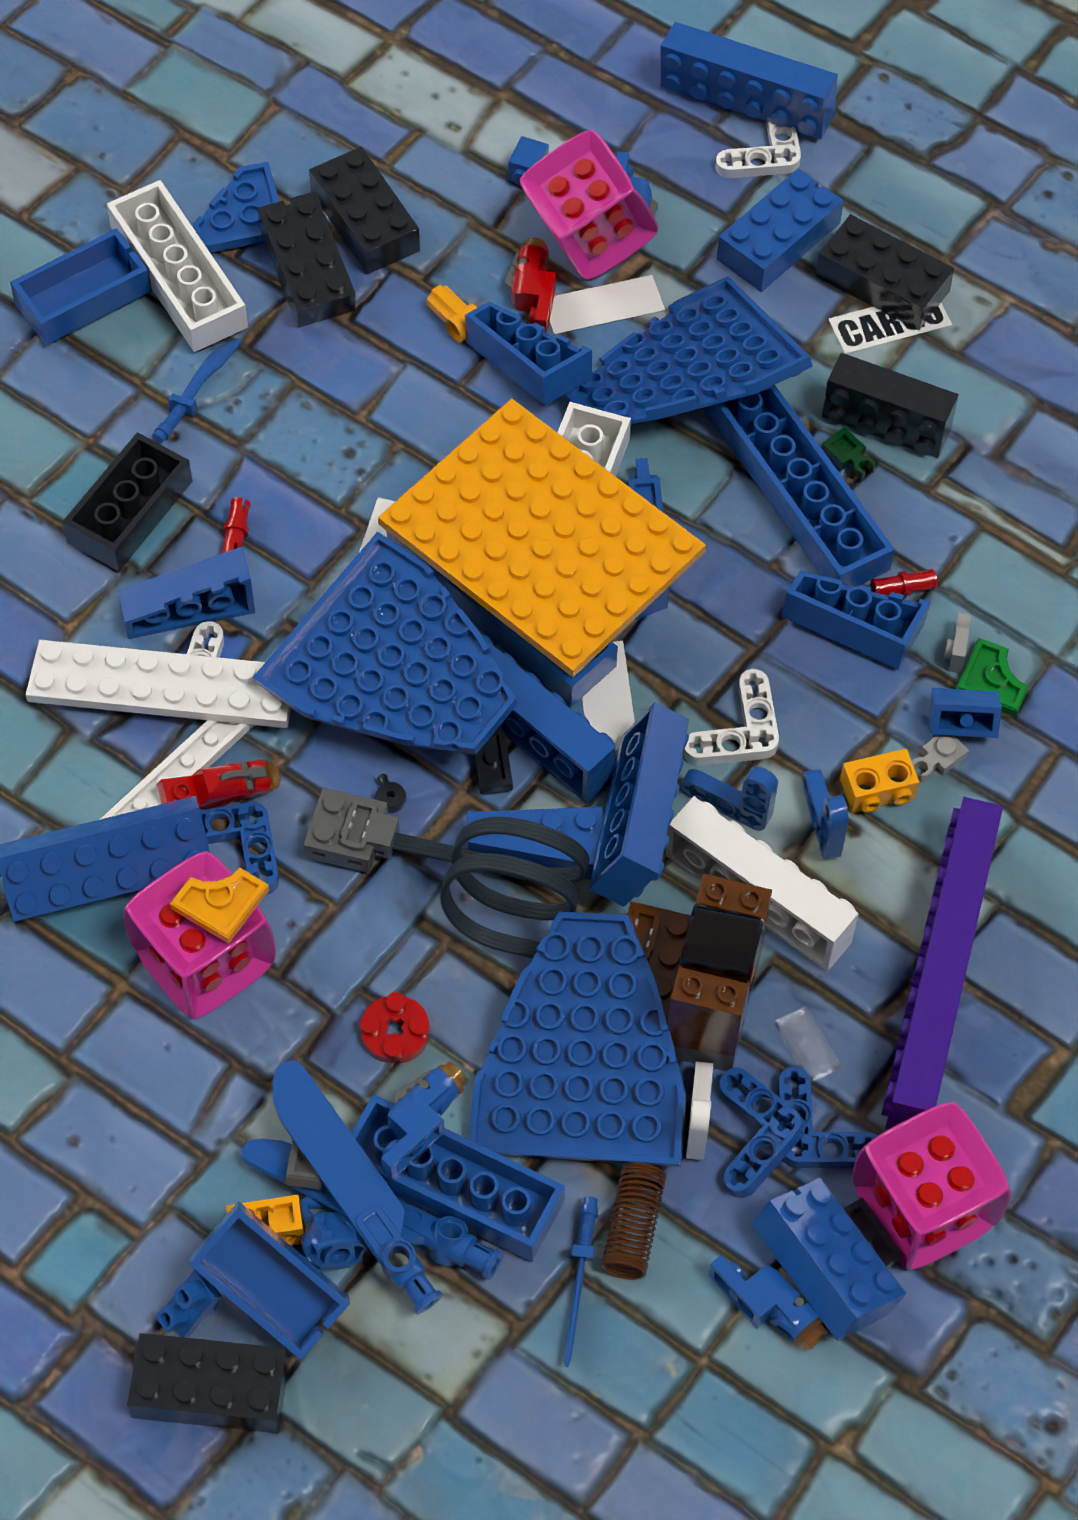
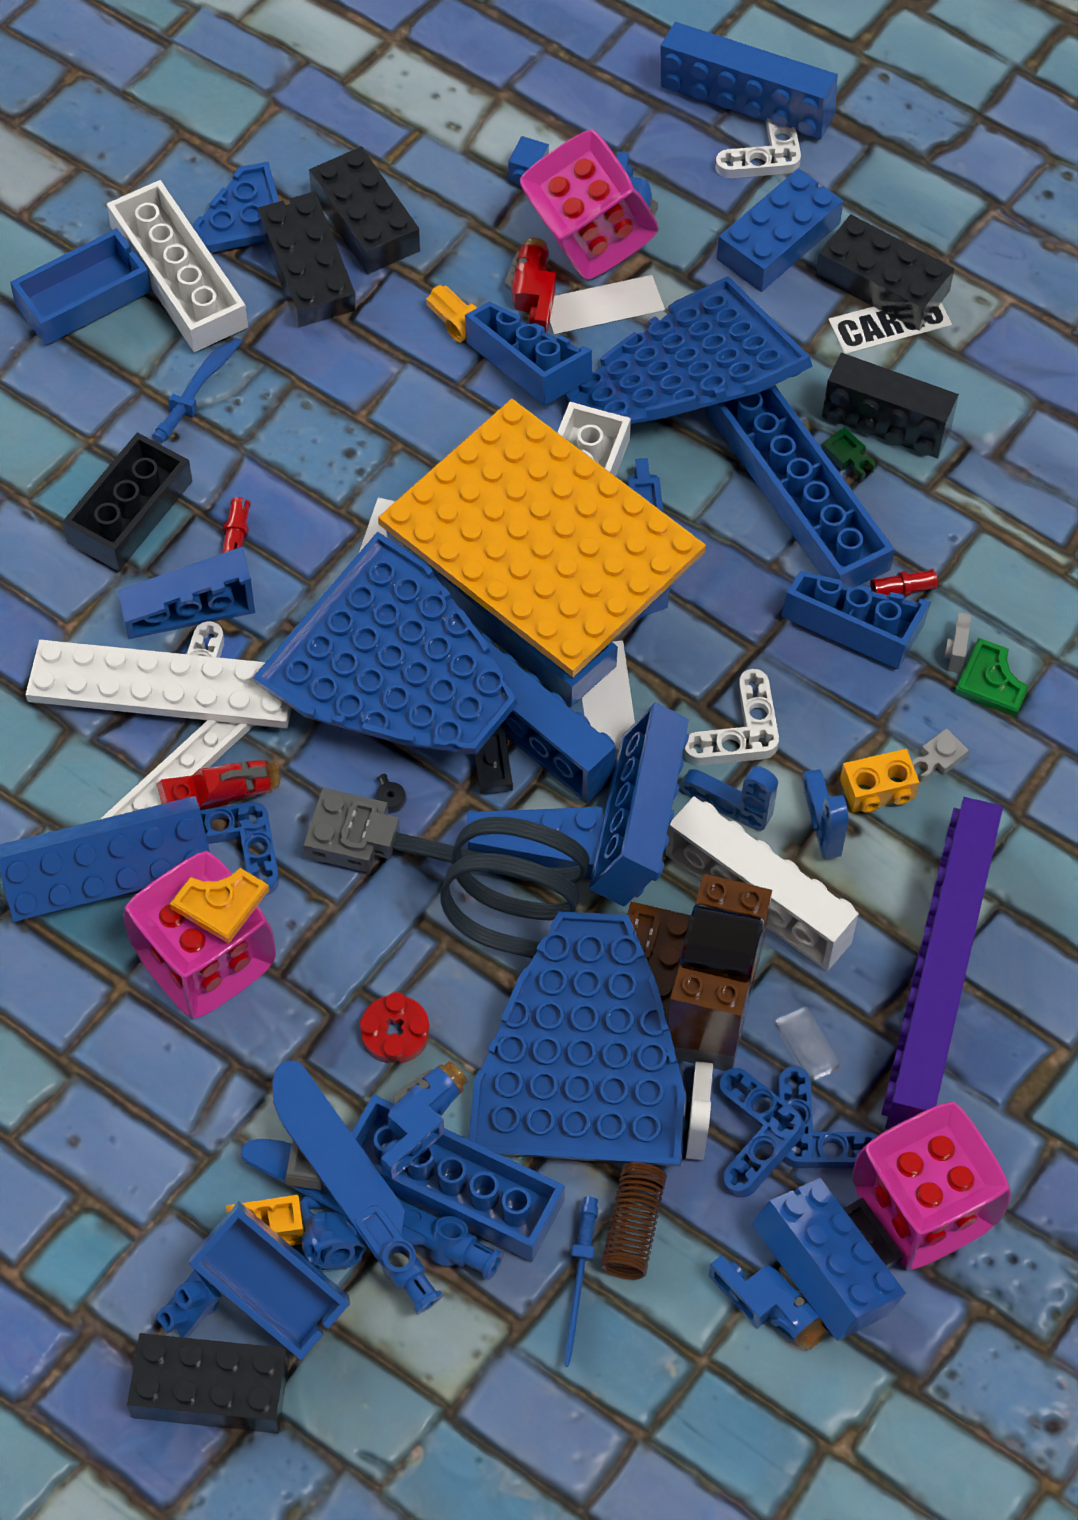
(965, 712): blue brick -> none

